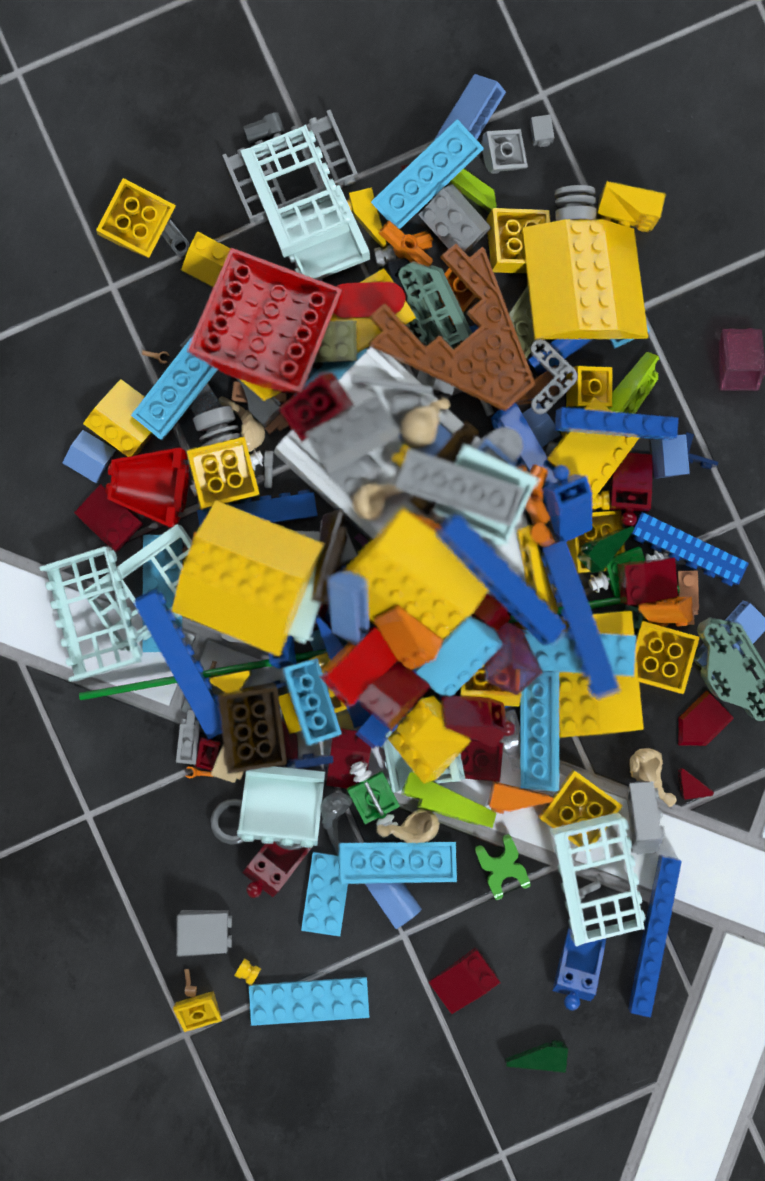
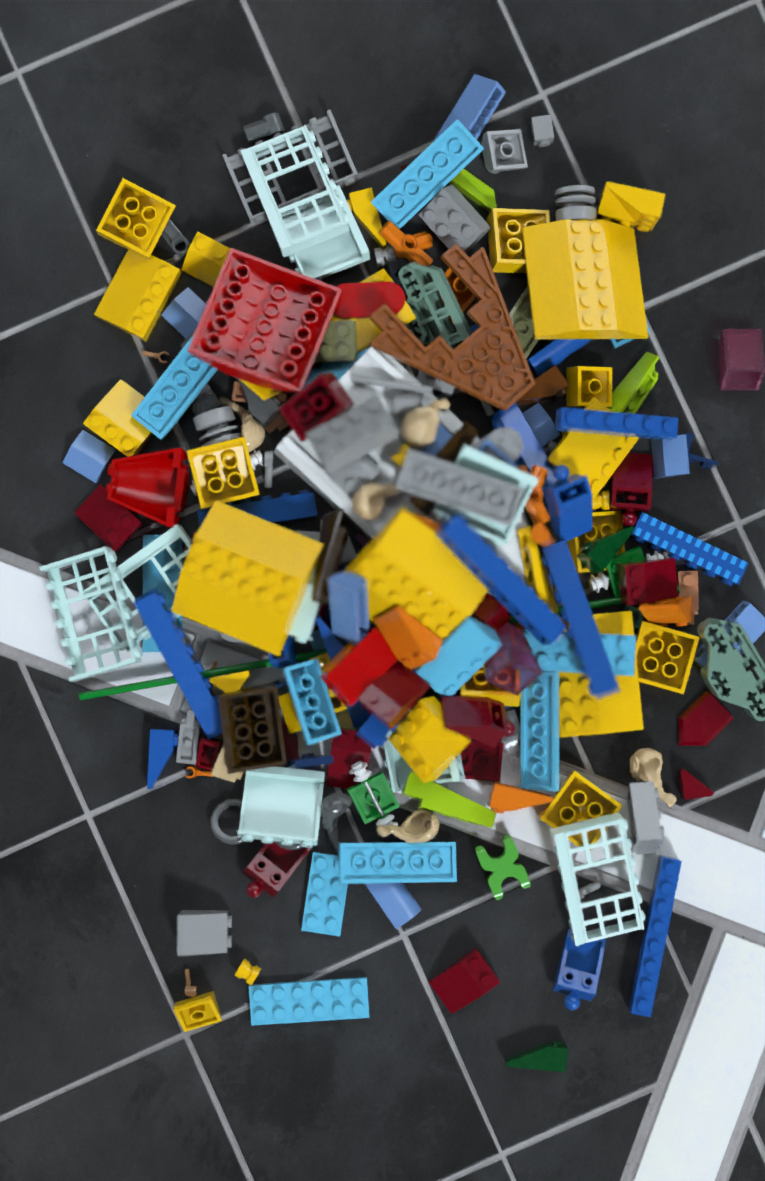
(138, 294): none -> yellow slope
(161, 747): none -> blue slope
(185, 312): none -> medium blue slope
(557, 372): light grey beam -> none

